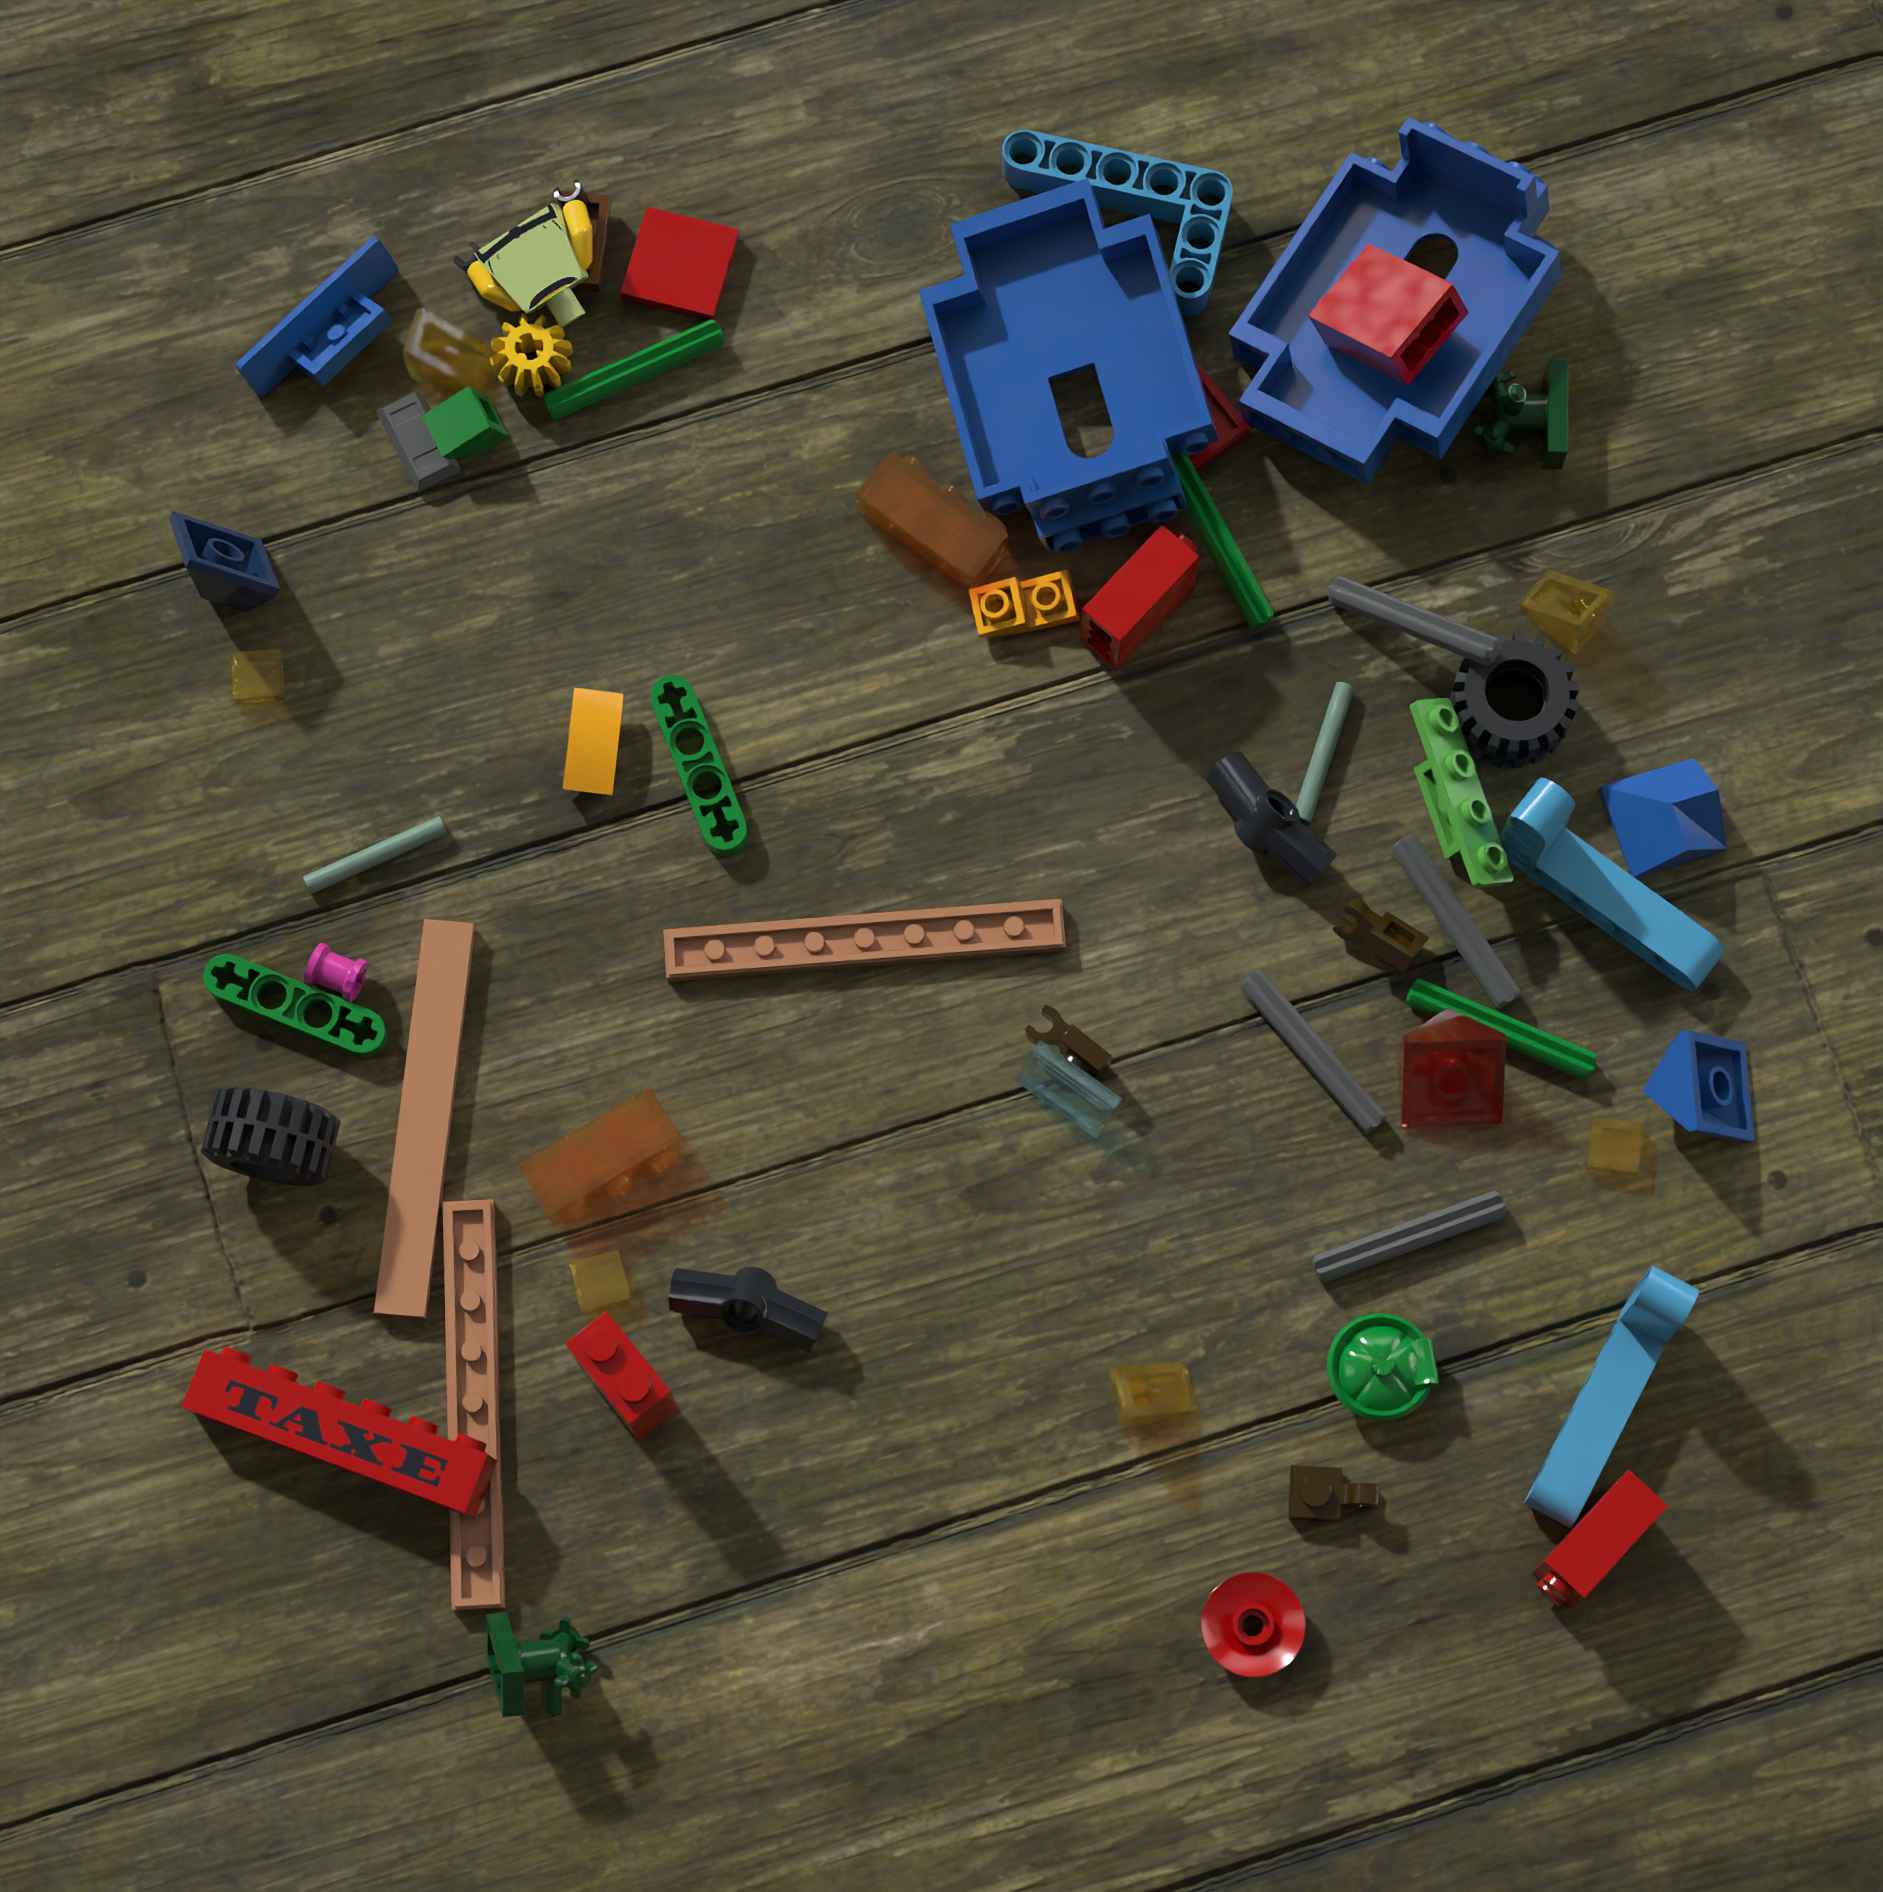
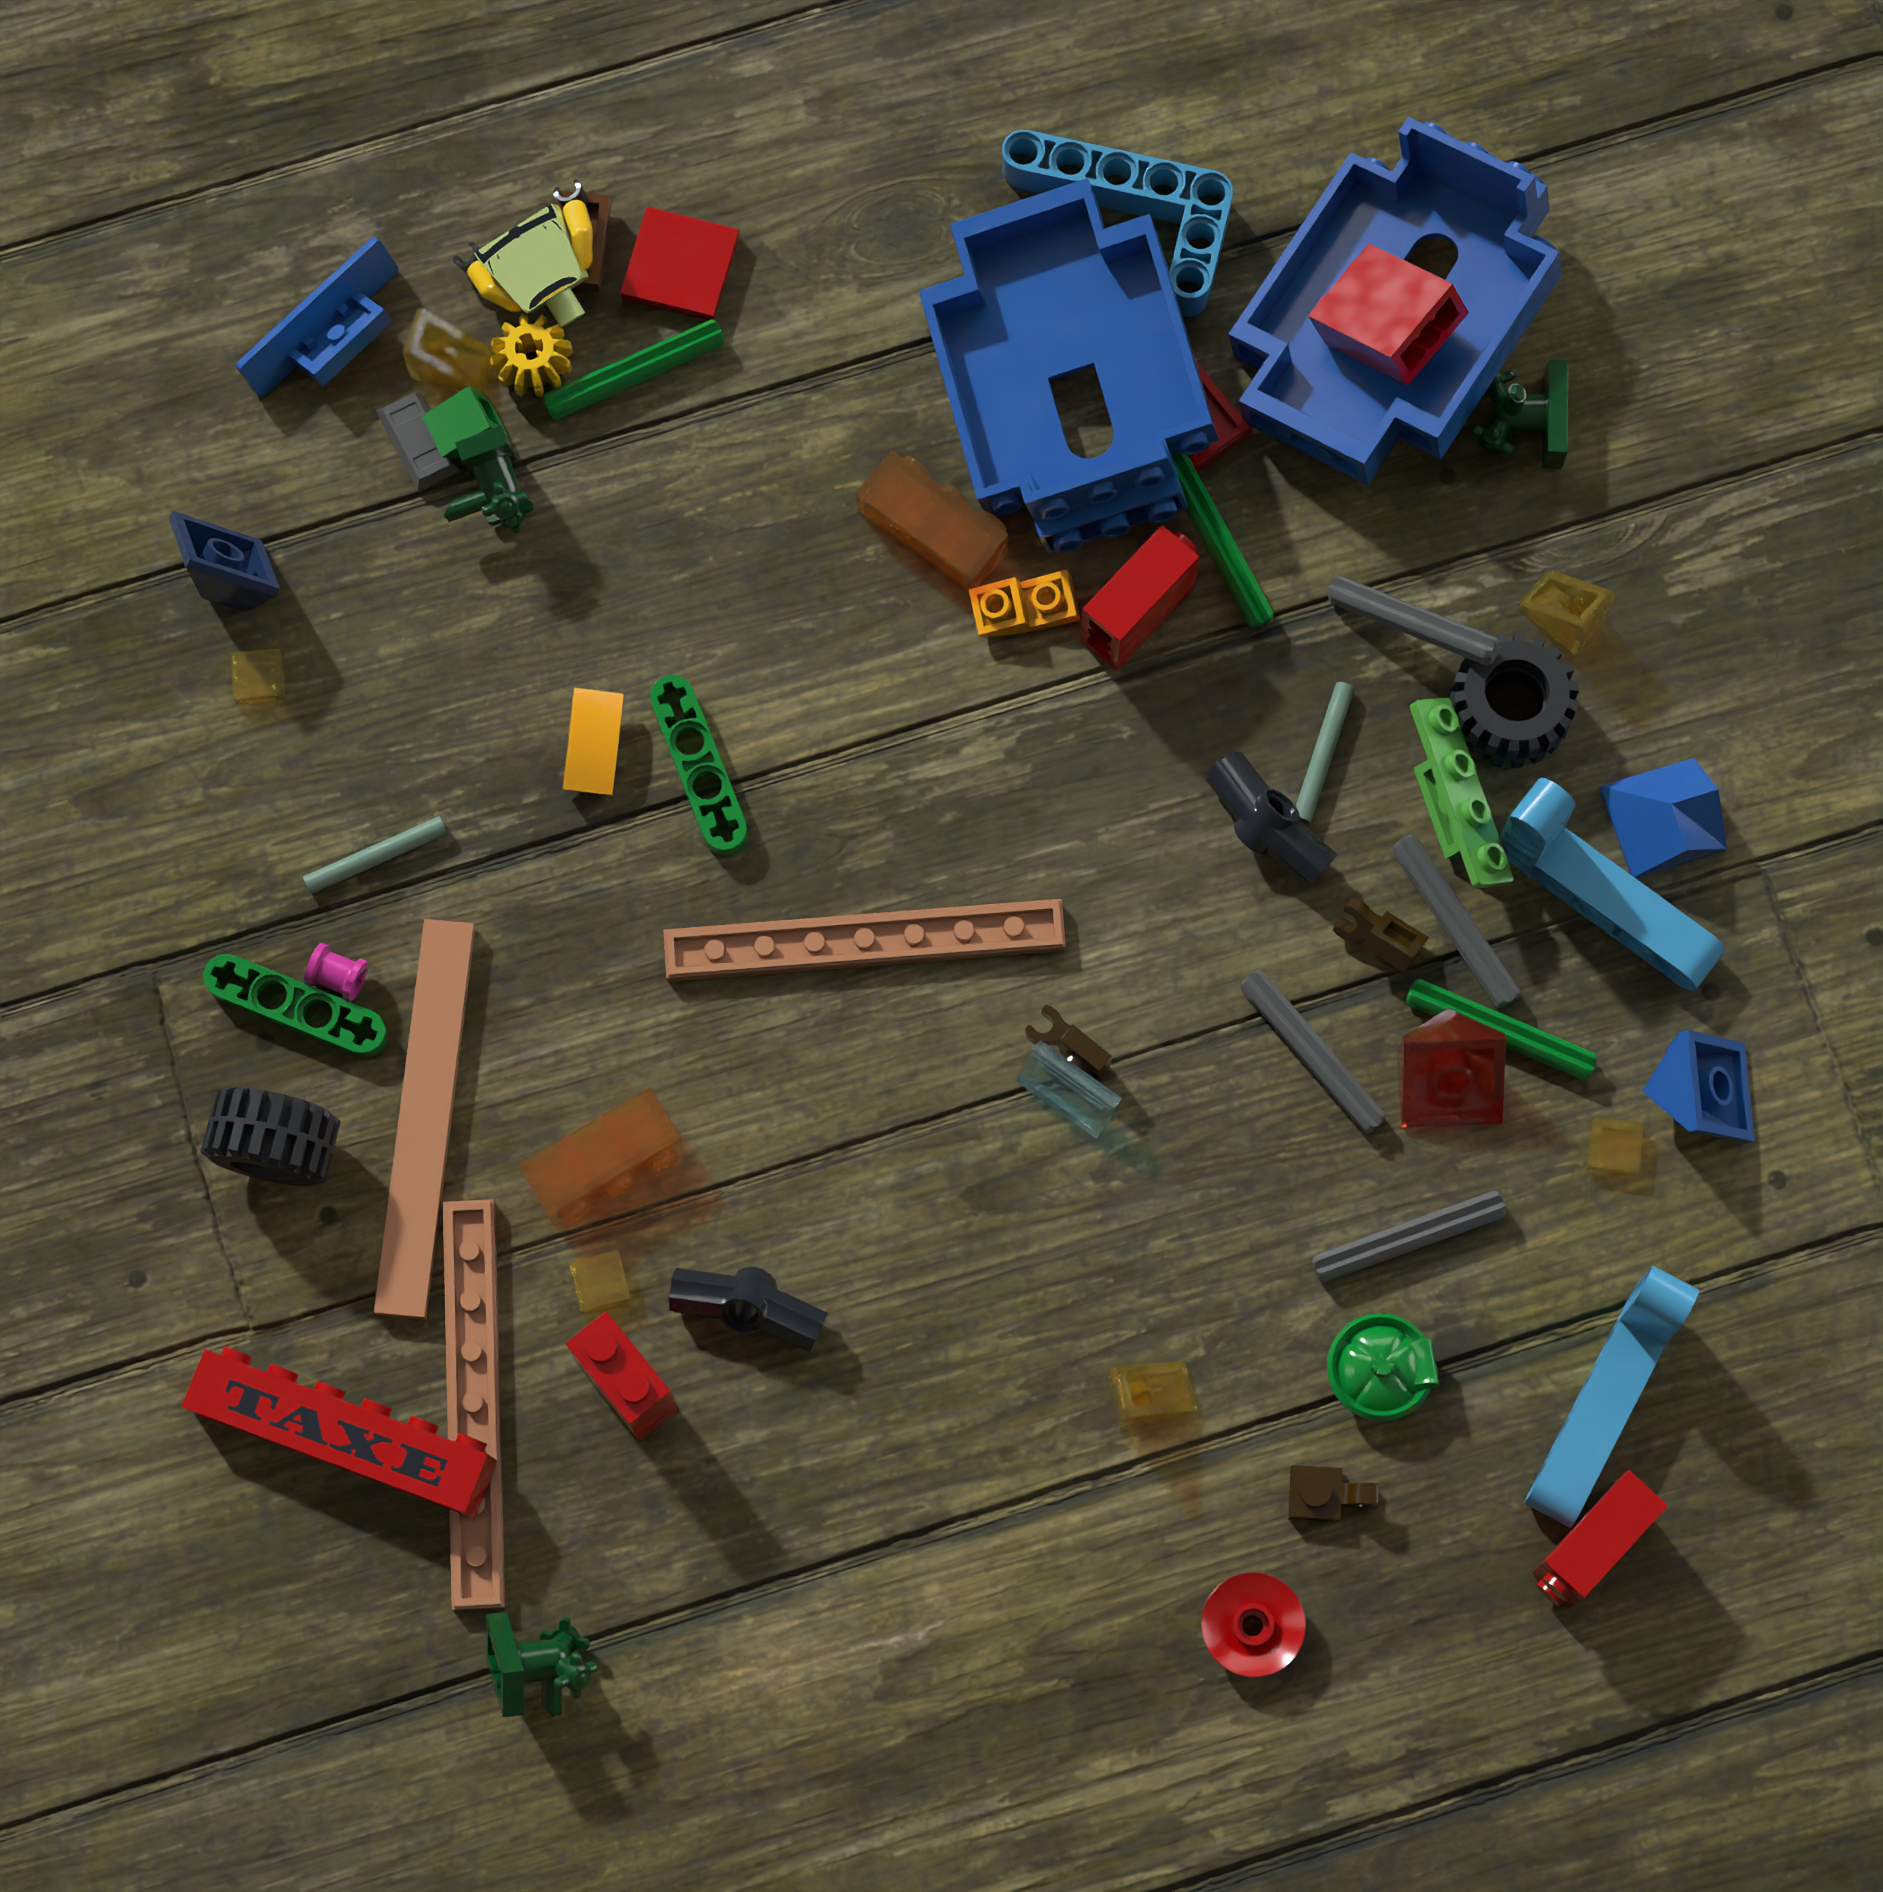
(489, 460): none -> dark green piece

